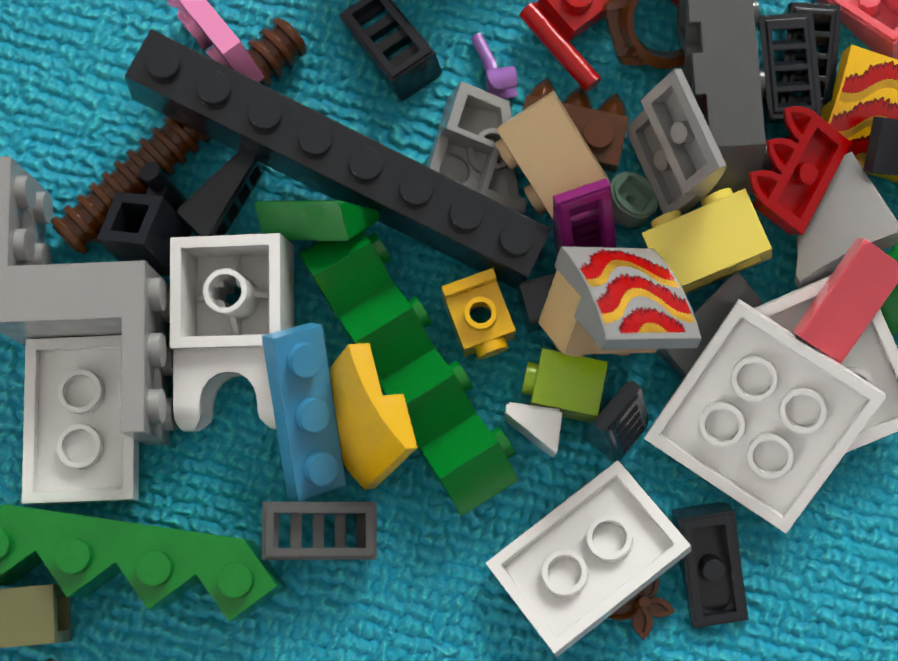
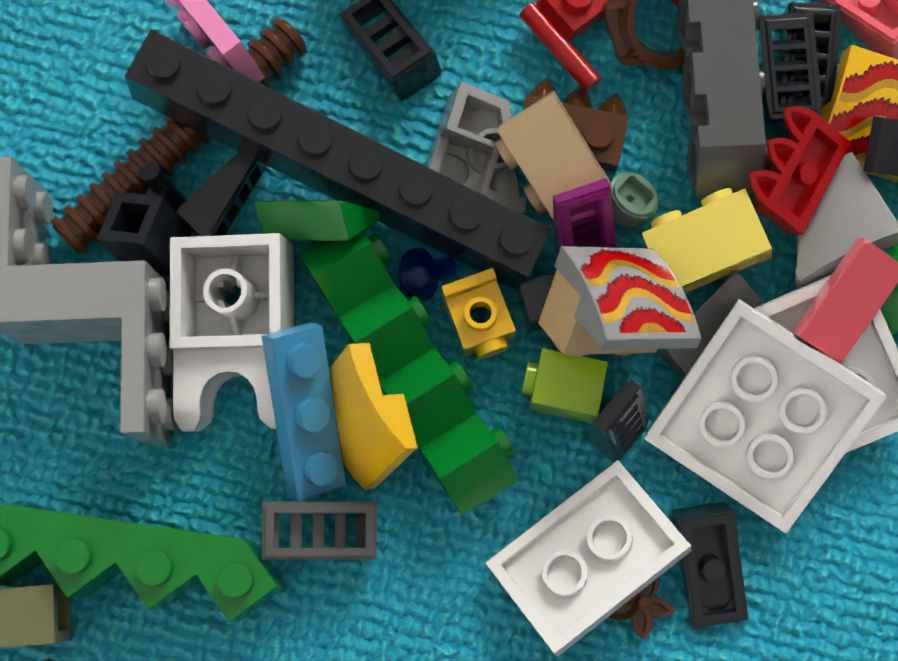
(74, 424): white plate -> none
(421, 273): none -> clear blue plate
(501, 80): medium lavender hand -> none
(537, 424): white slope -> none
(676, 145): light grey slope -> none

